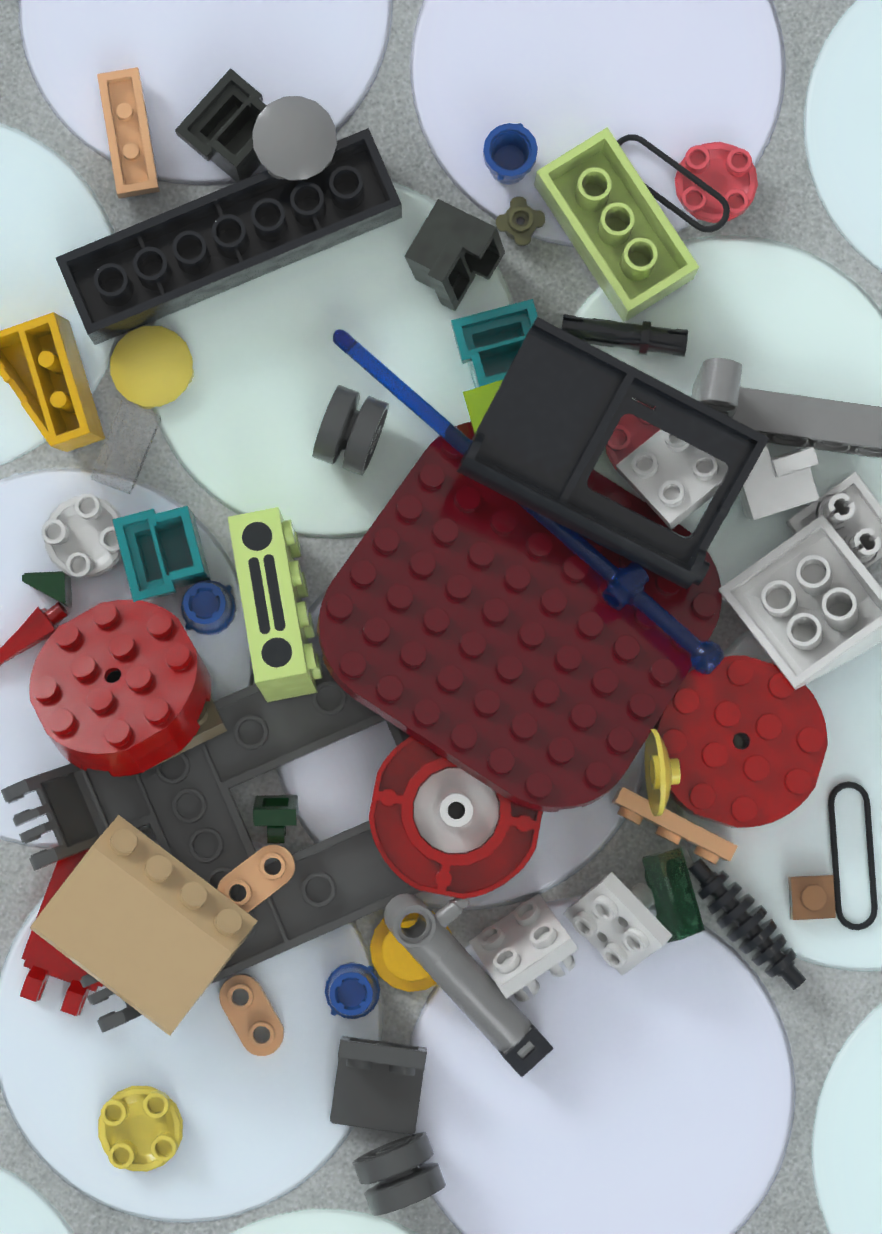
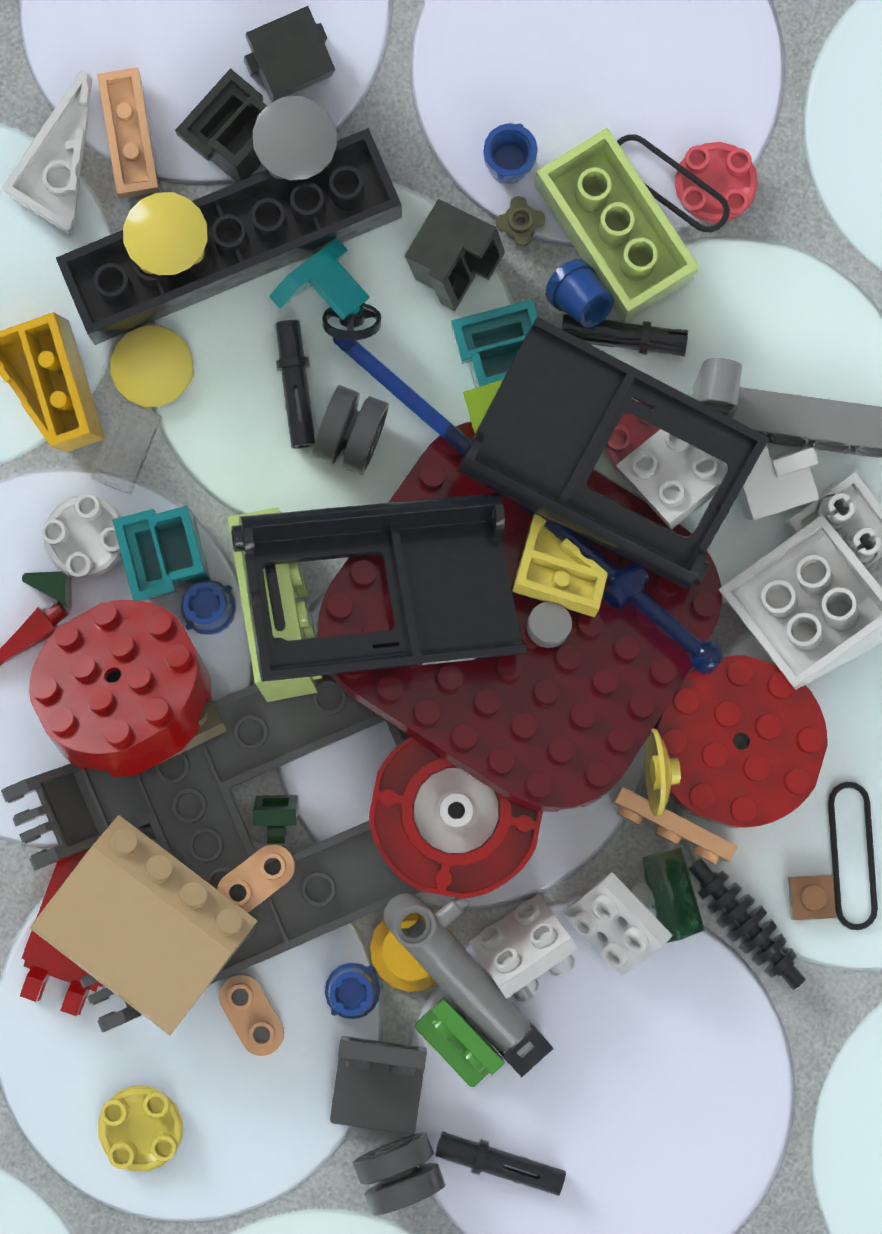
(51, 167): none -> white wing
(165, 234): none -> light yellow dish
(289, 53): none -> pearl dark grey plate
(294, 376): none -> black pin
(336, 288): none -> teal piece
(441, 577): none -> black piece
(458, 1042): none -> bright green bracket
(492, 1161): none -> black pin
(549, 624): none -> light grey tile
(558, 572): none -> light yellow wing
(579, 293): none -> blue piece

